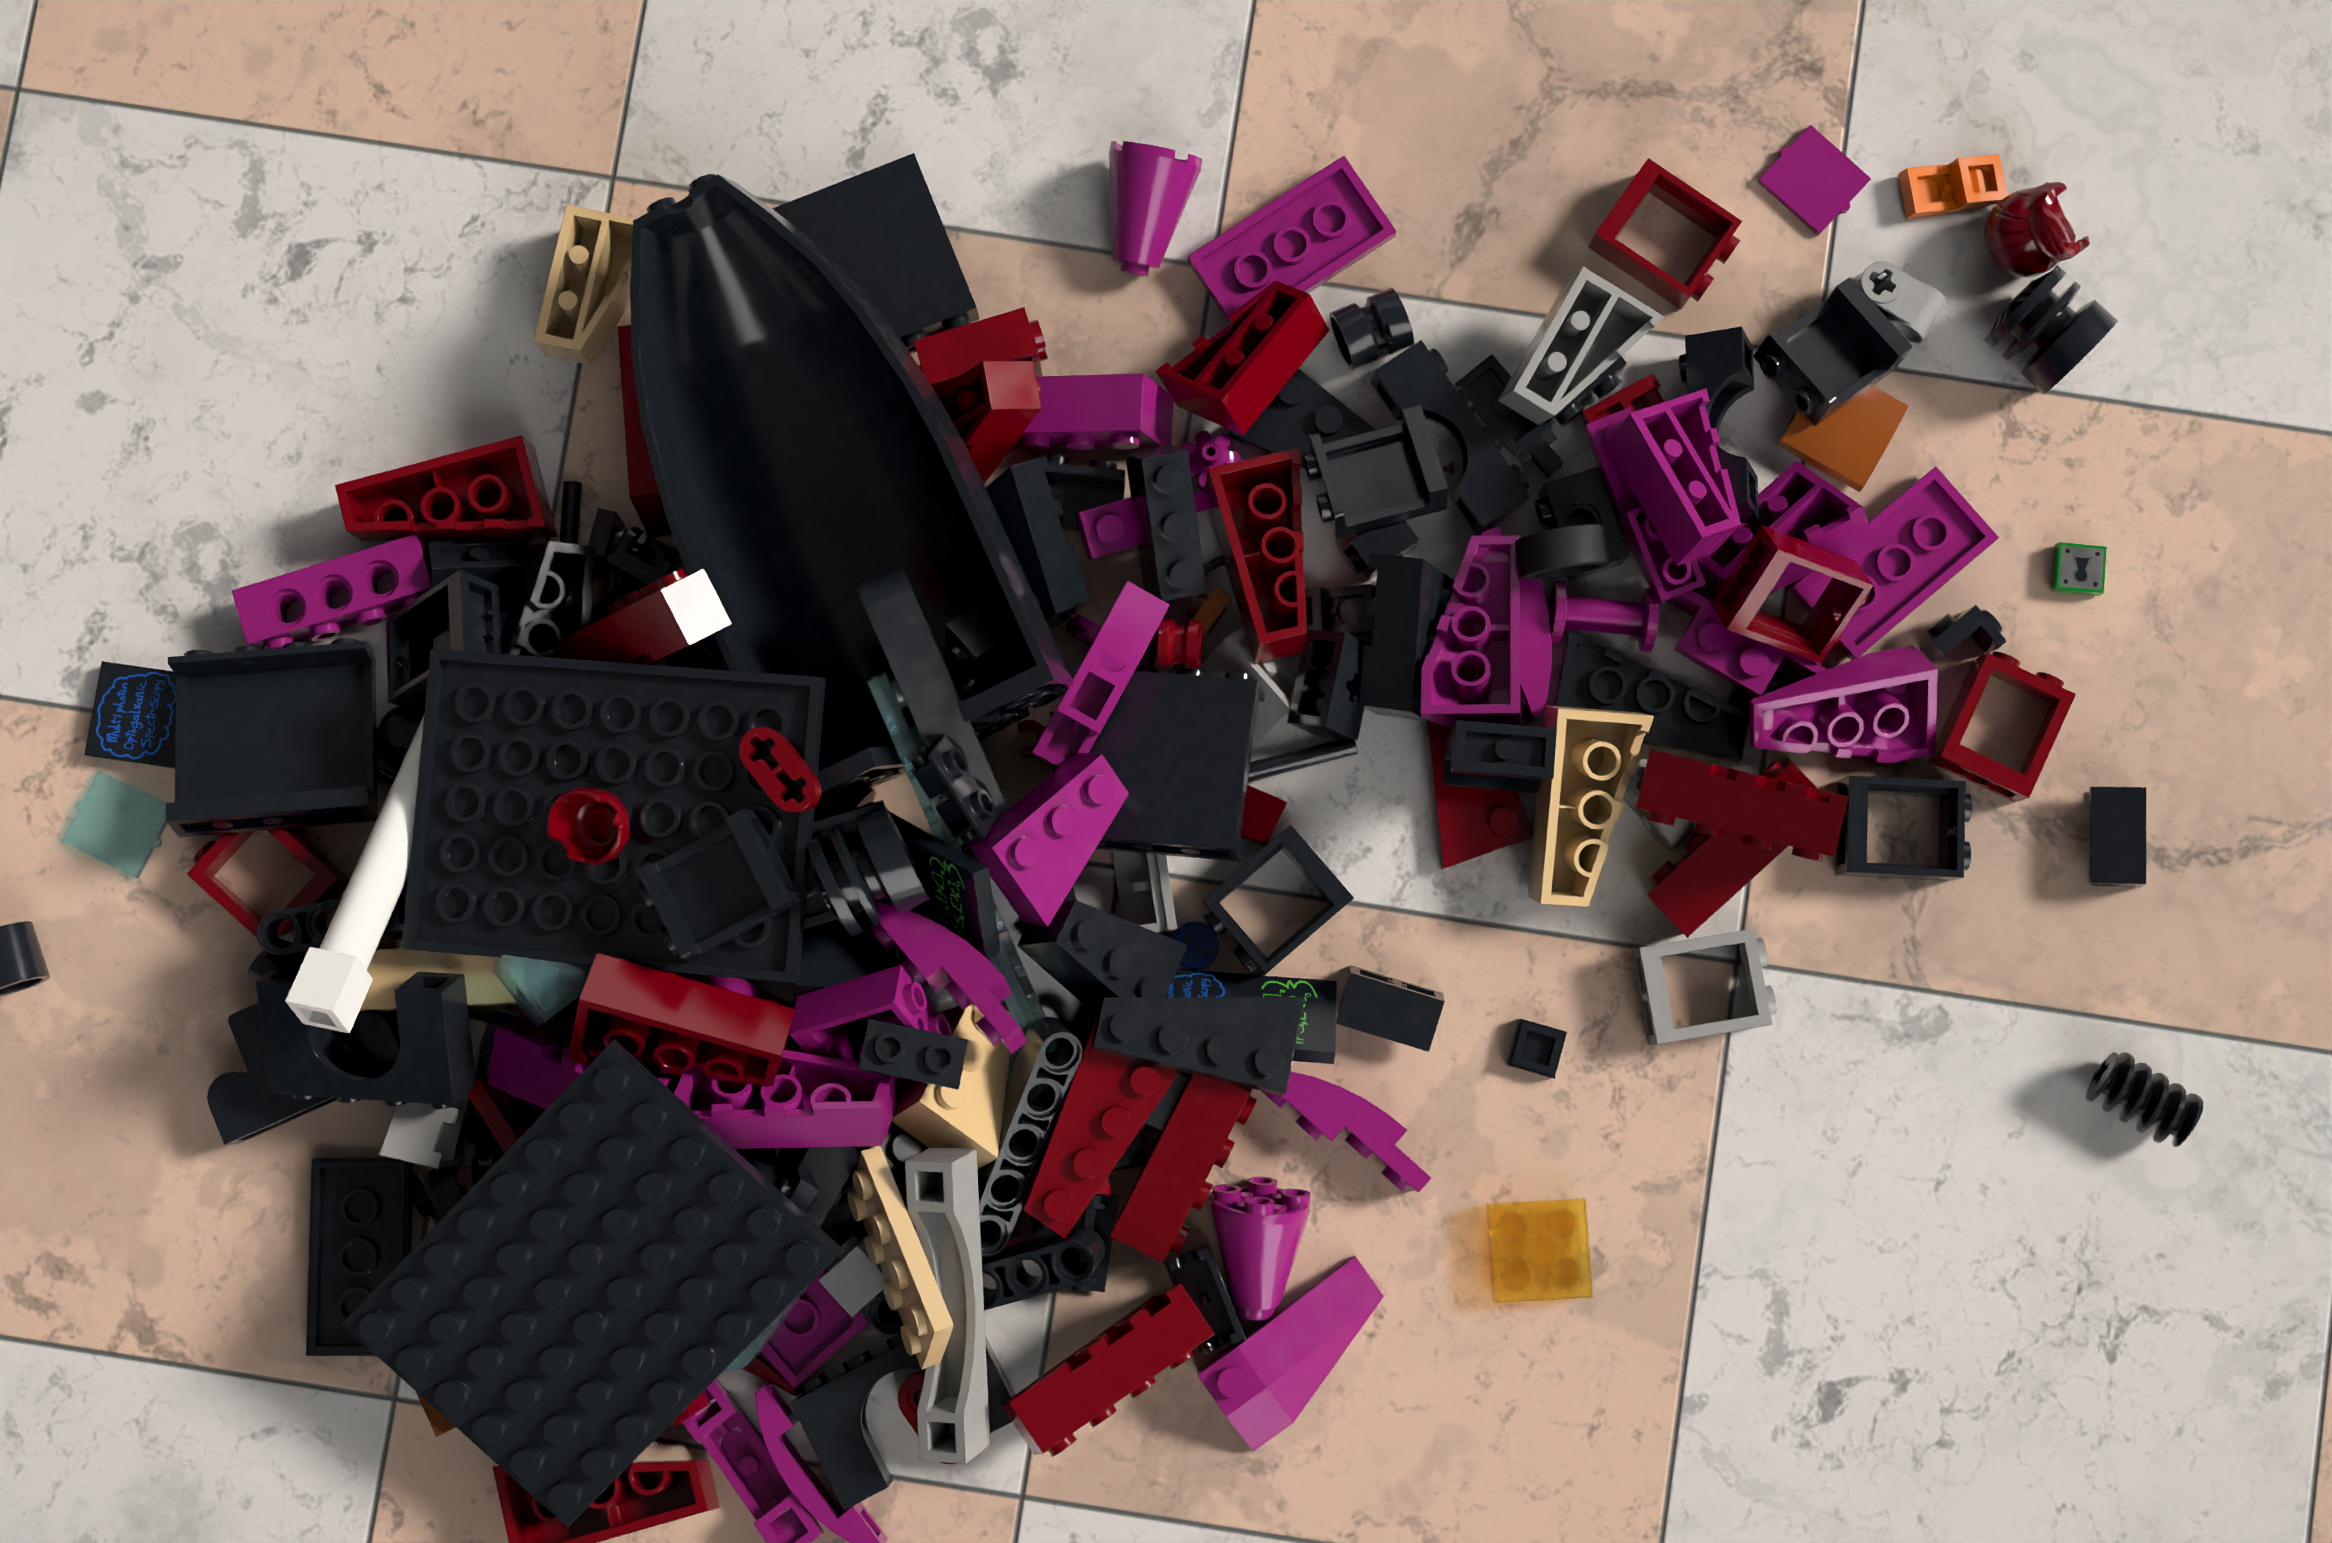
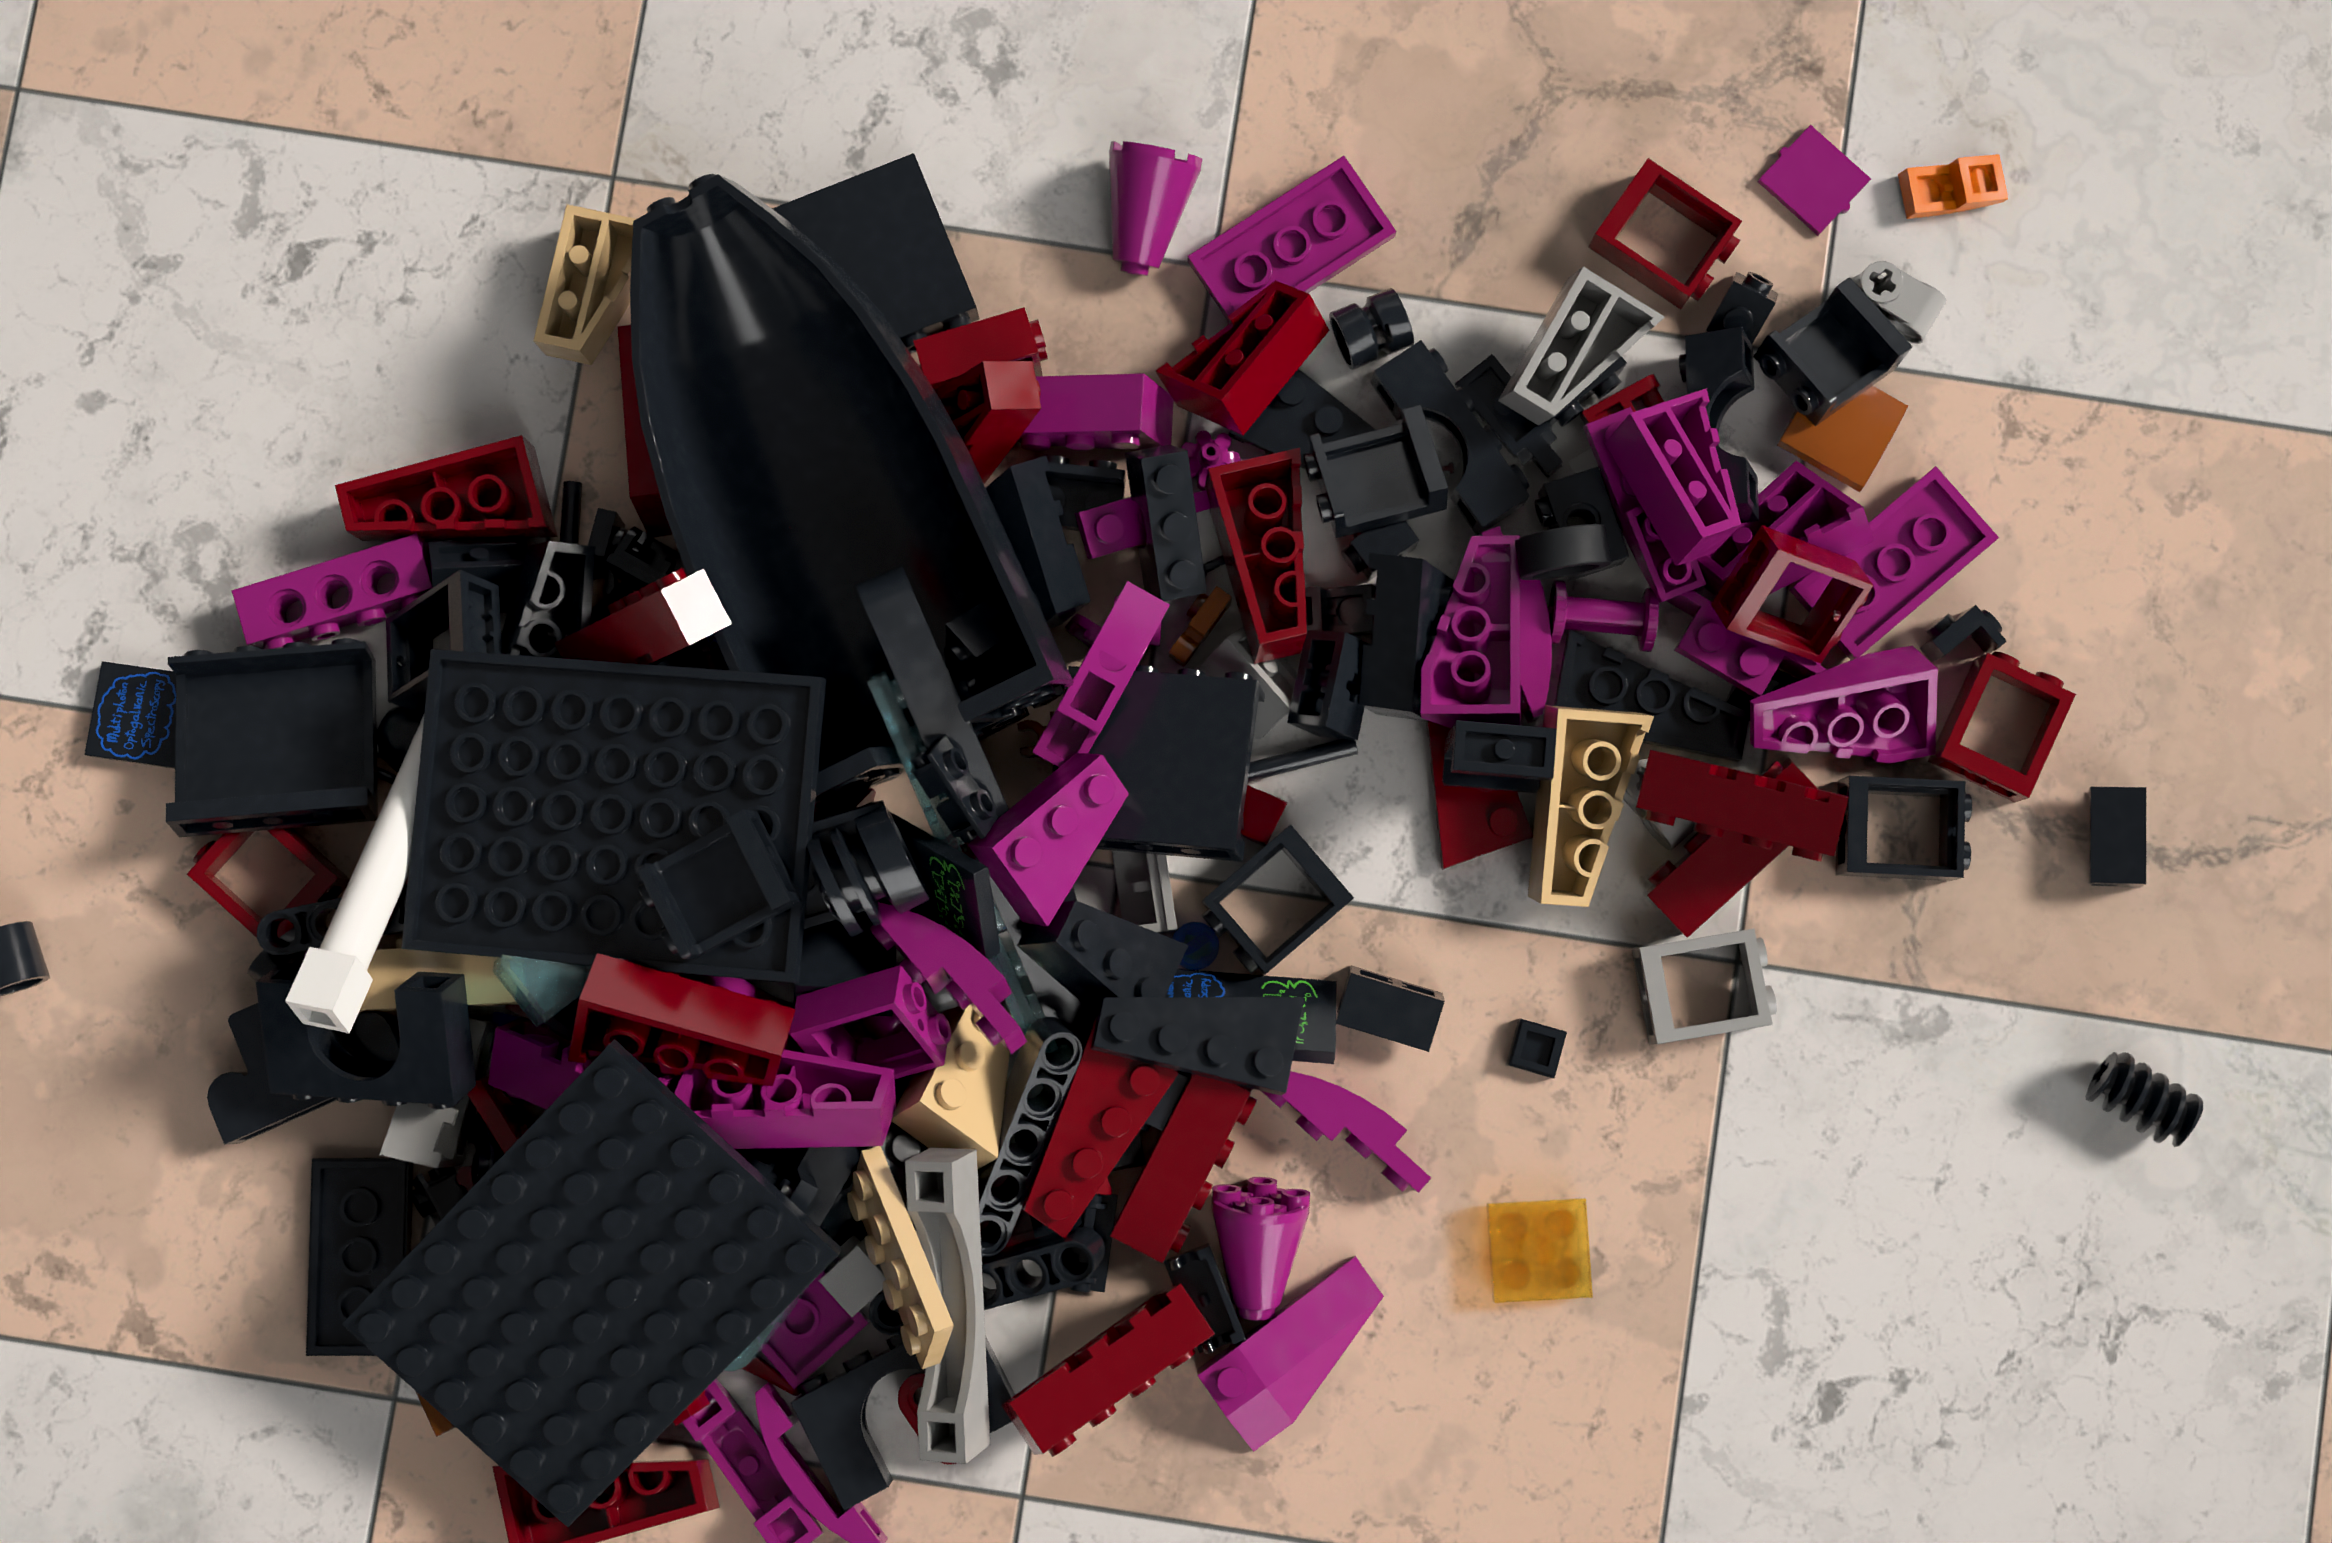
(117, 824): clear light blue piece -> none
(589, 825): dark red hair -> none
(770, 777): dark red beam -> none
(912, 1054): black hinge -> none
(1180, 644): dark red wheel -> none
(1745, 305): none -> black bracket
(2030, 231): dark red hair -> none
(2050, 329): black wheel -> none
(2078, 569): tile -> none

